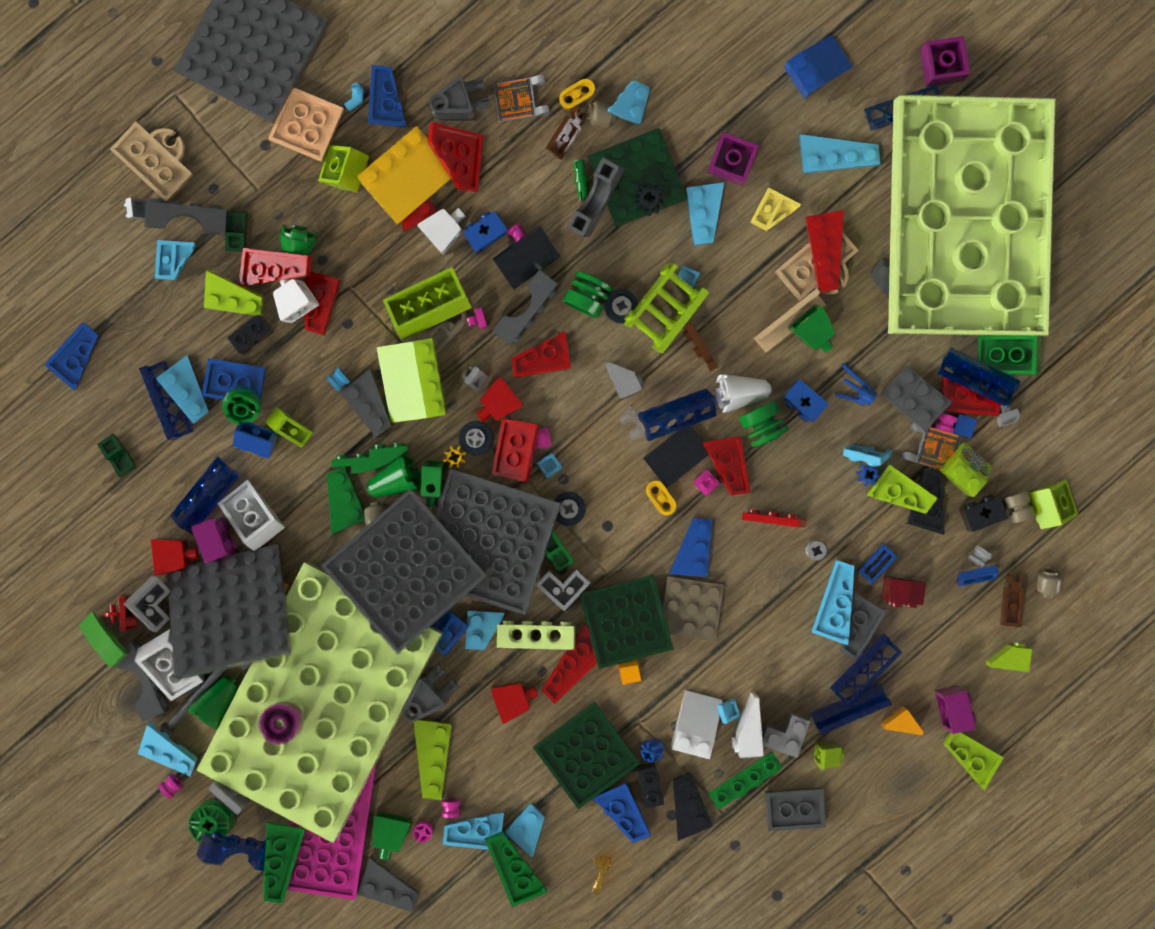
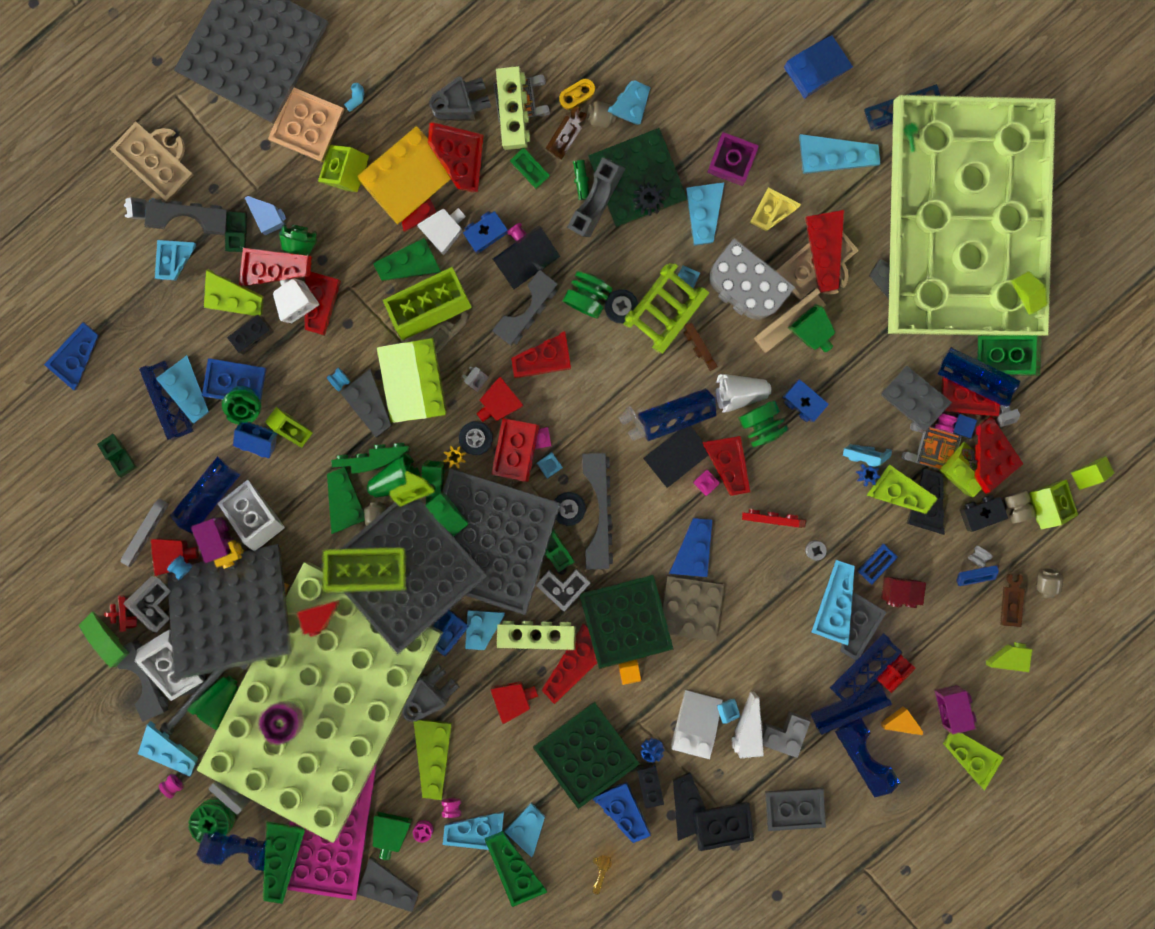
(144, 532): none -> light grey beam
(179, 567): none -> dark azure wheel
(227, 561): none -> yellow bracket
(266, 215): none -> light blue slope
(317, 618): none -> red slope
(364, 570): none -> lime brick
(384, 100): blue wing -> none
(408, 262): none -> green wing
(413, 490): none -> lime slope
(447, 514): none -> green slope
(478, 319): dark pink tile -> none
(505, 78): none -> yellowish green brick
(529, 168): none -> green plate
(598, 550): none -> dark grey arch
(624, 380): light grey slope -> none
(660, 498): yellow plate -> none
(723, 826): none -> black tile
(745, 780): green bracket -> none
(748, 282): none -> light grey brick
(828, 755): lime slope -> none
(865, 394): blue plant -> none
(878, 777): none -> clear blue arch
(896, 673): none -> red hips
(909, 130): none -> green hand
(944, 61): magenta brick -> none
(994, 456): none -> red plate
(1031, 292): none -> lime slope
(1093, 473): none -> lime slope

